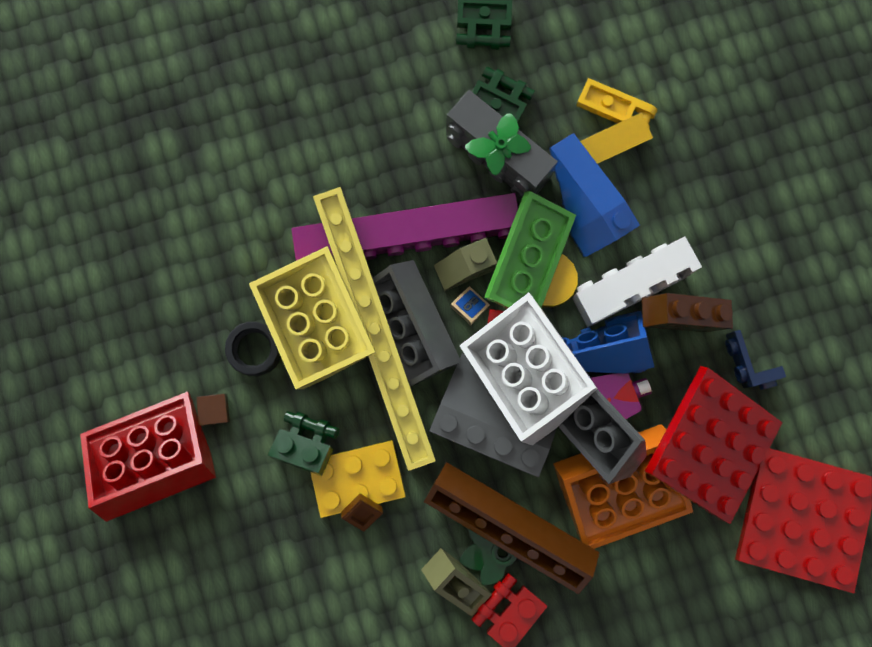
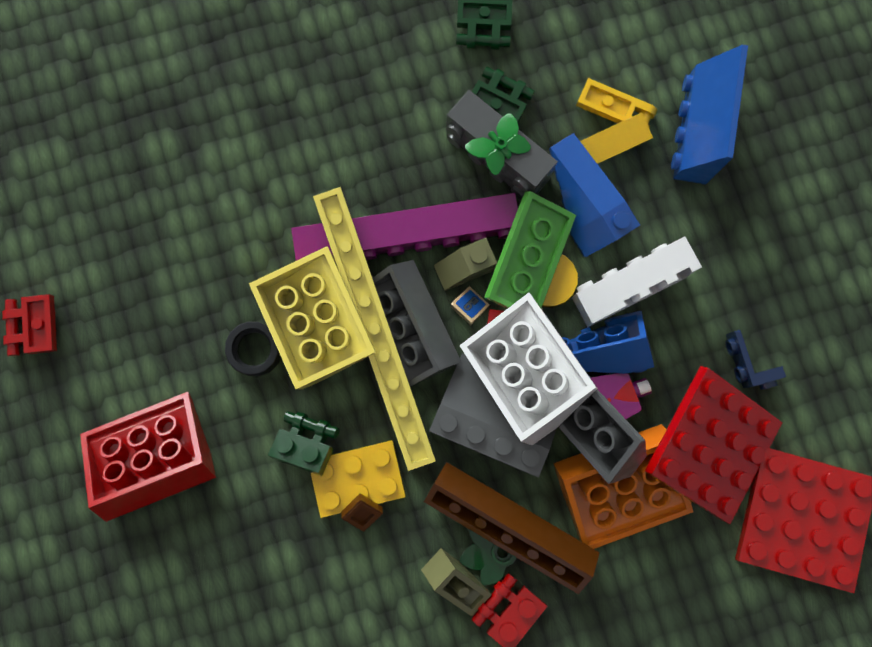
(37, 325): none -> red plate
(213, 409): reddish brown tile -> none
(687, 313): reddish brown brick -> none
(709, 116): none -> blue slope

